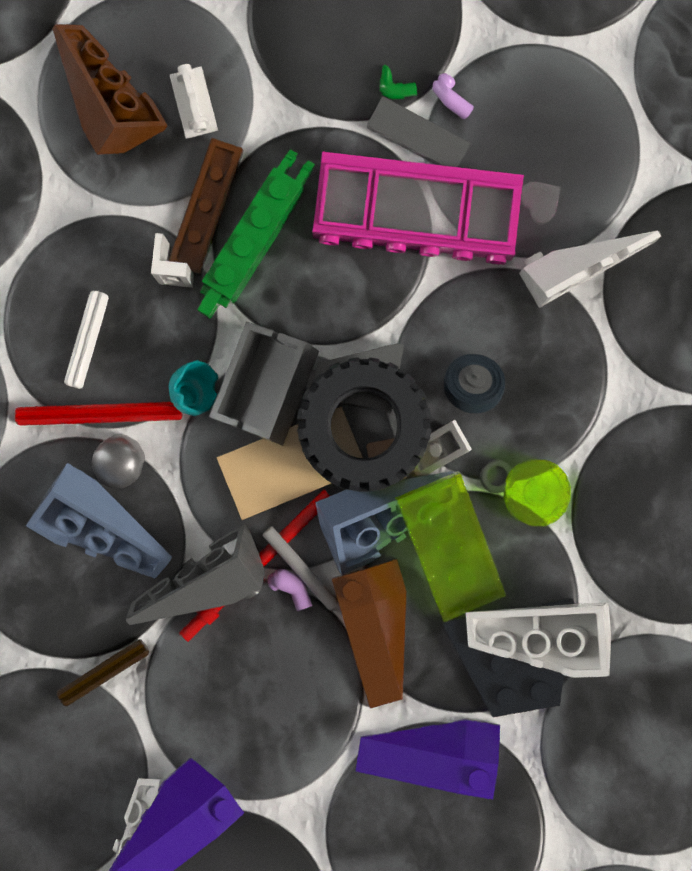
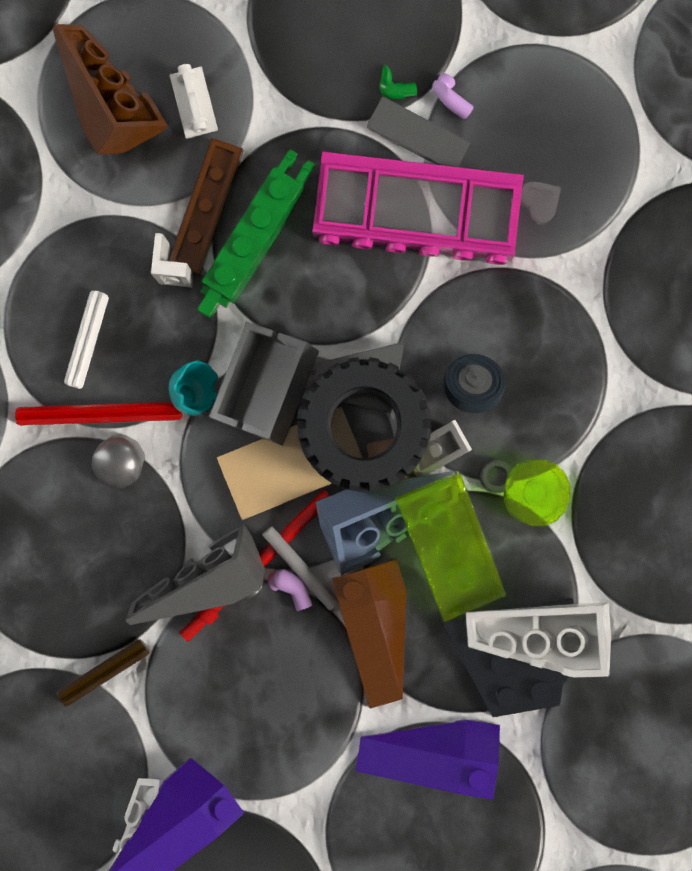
(86, 515): sand blue wedge -> none
(567, 268): white wedge -> none

